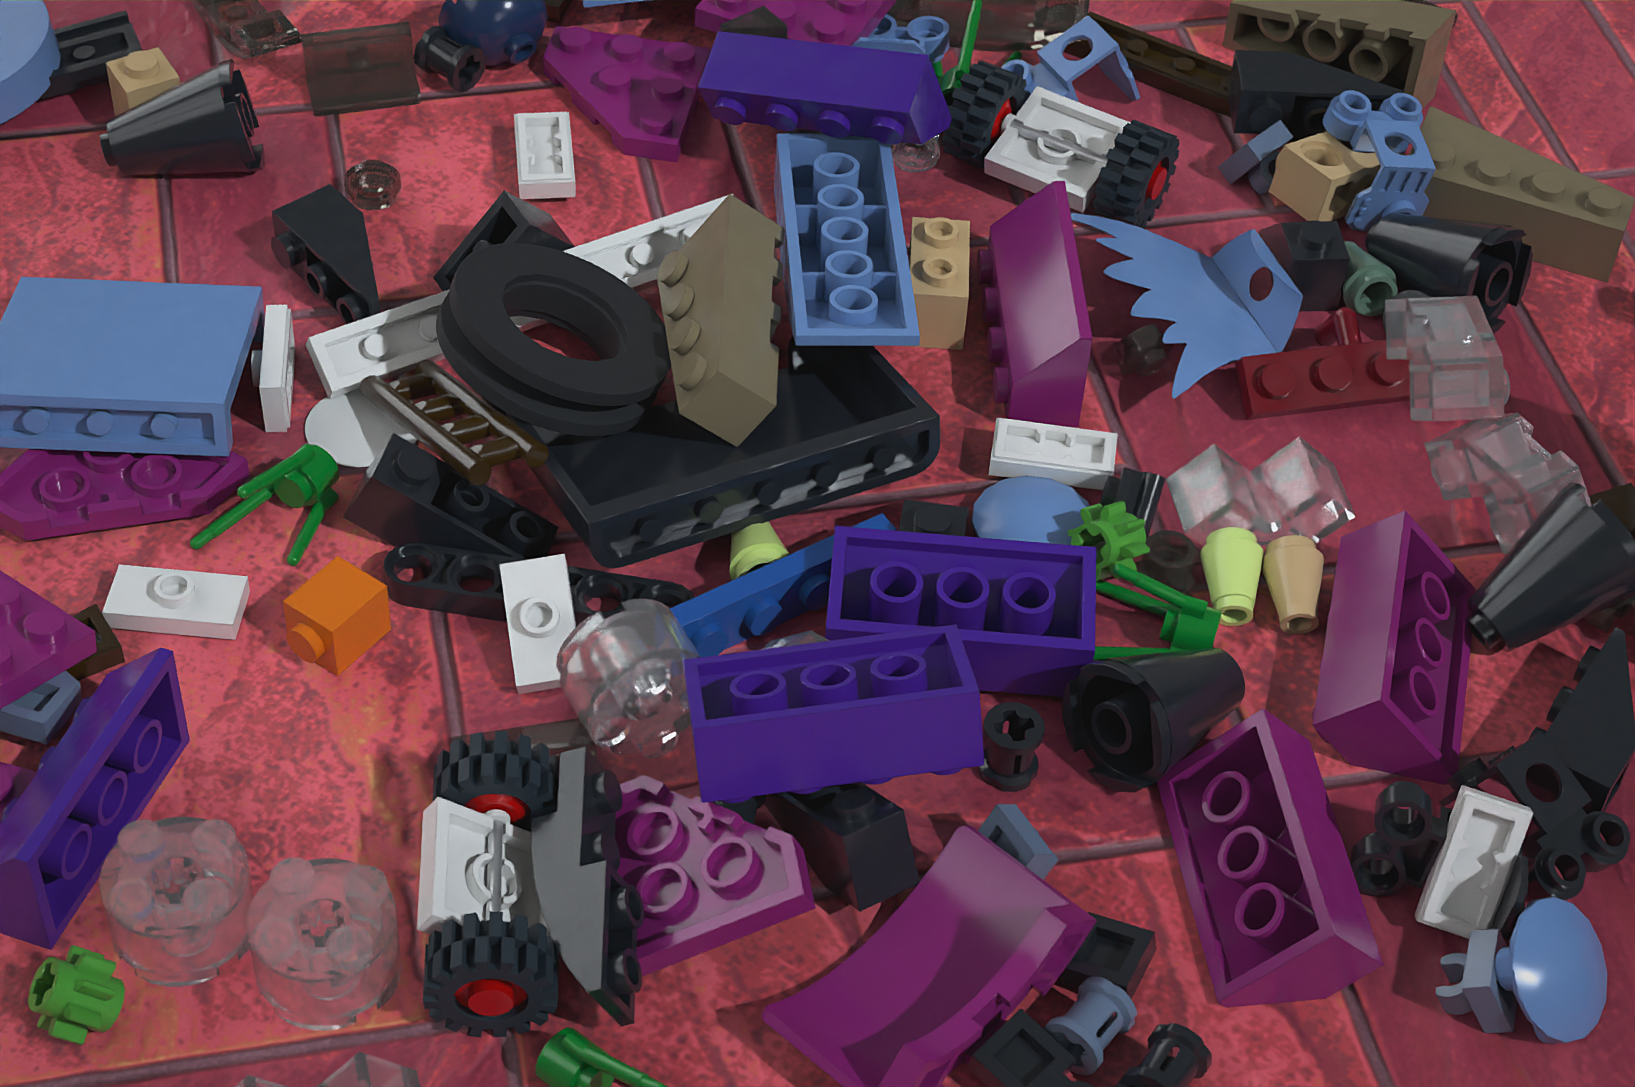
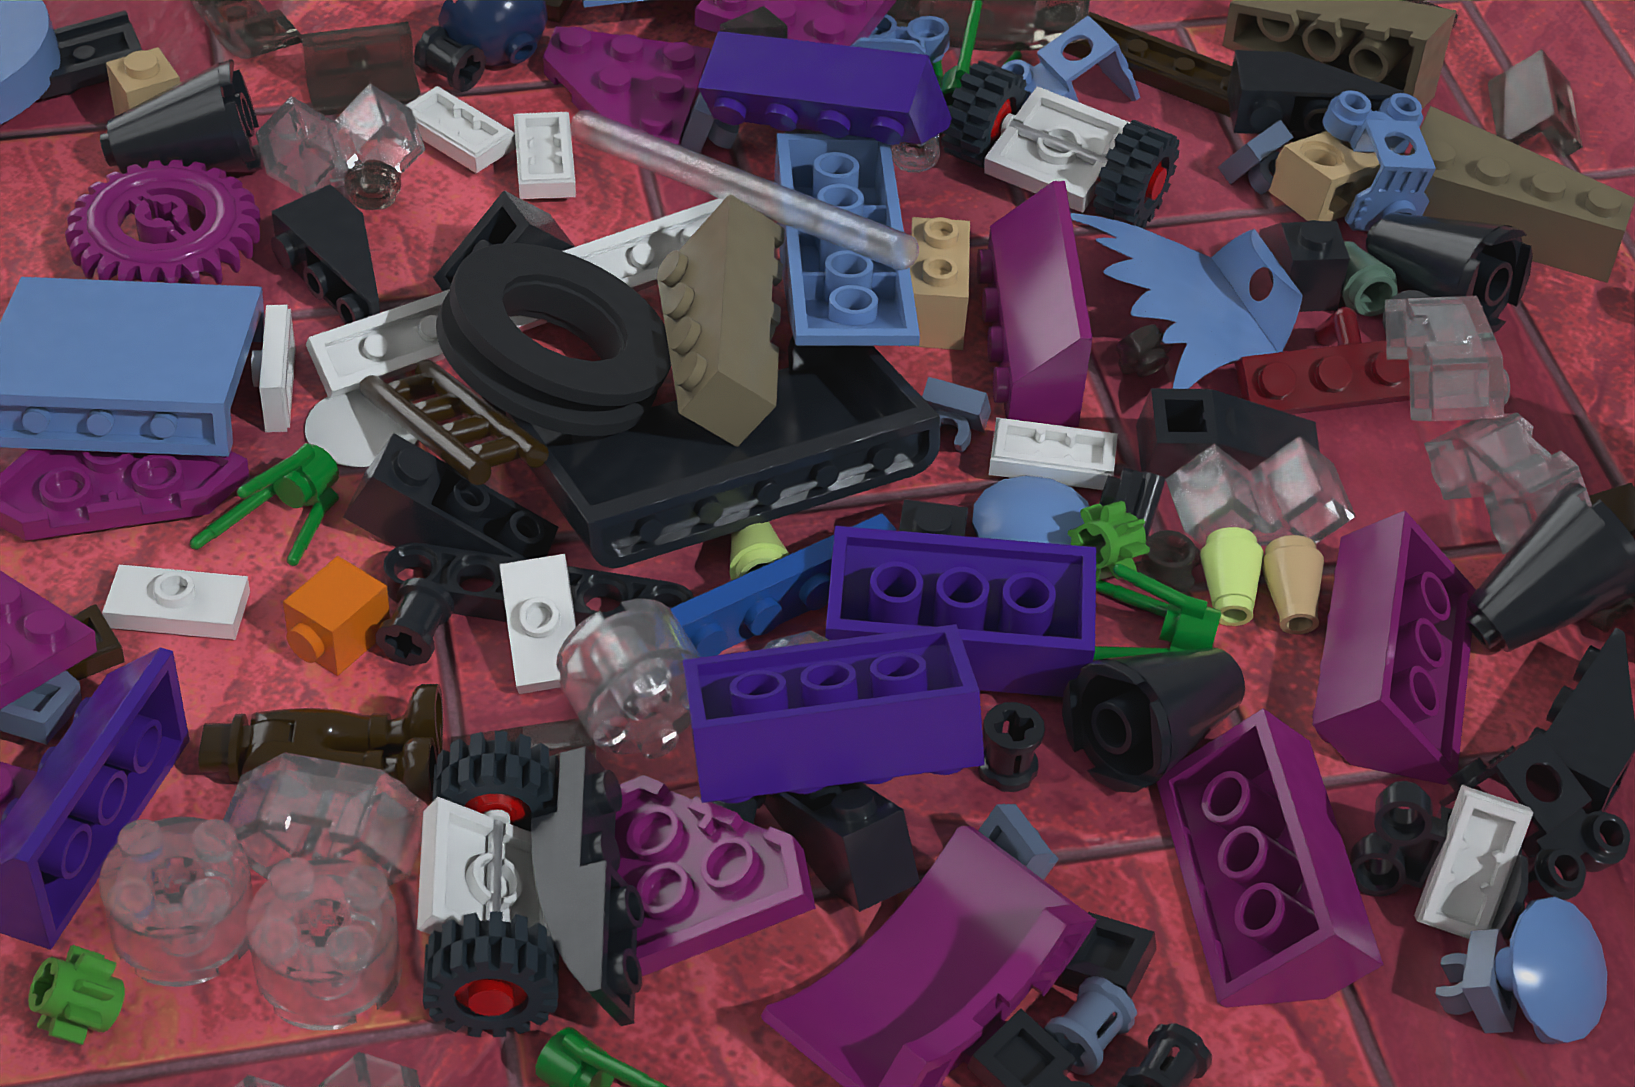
(166, 242): none -> magenta gear
(314, 151): none -> clear brick
(326, 811): none -> clear brick
(399, 746): none -> dark brown piece
(411, 629): none -> black bush
(460, 130): none -> white plate
(702, 125): none -> sand blue tile
(767, 197): none -> clear piece
(958, 407): none -> sand blue tile
(1188, 421): none -> black slope
(1535, 100): none -> clear smoke panel

